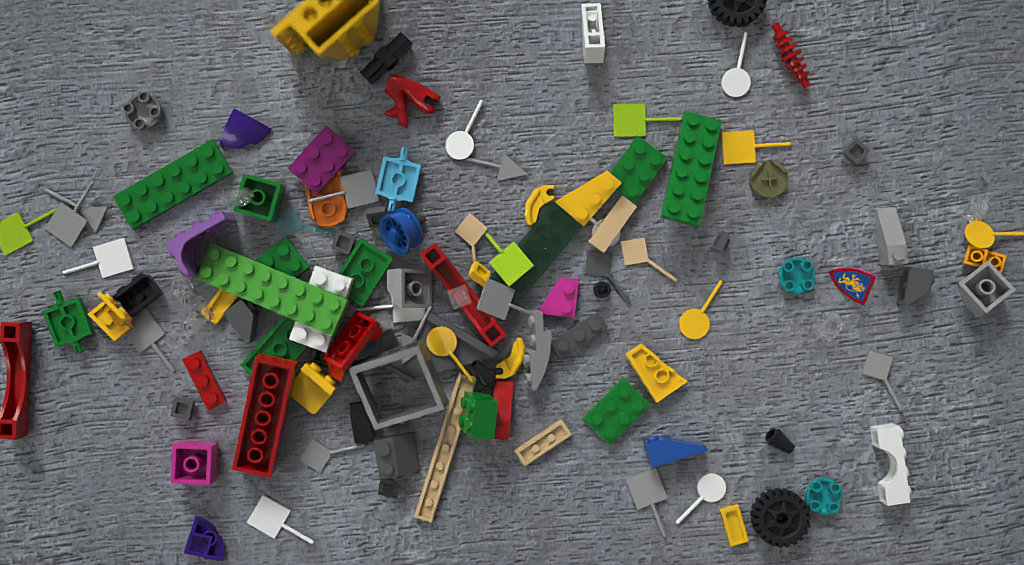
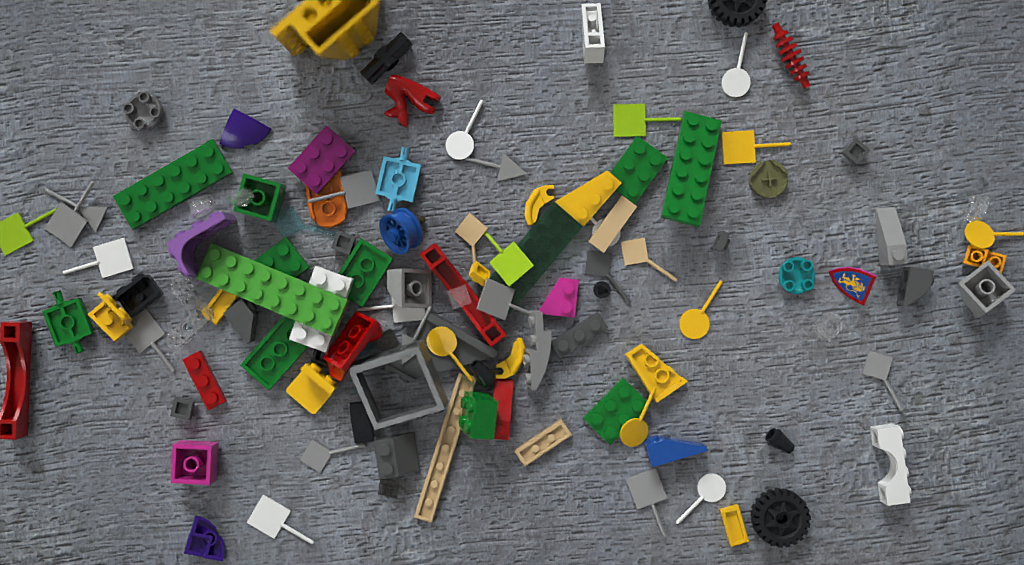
(202, 207): none -> clear brick
(264, 415): red brick -> none
(374, 215): dark grey plate -> none
(636, 429): none -> yellow piece
(823, 496): teal dish -> none

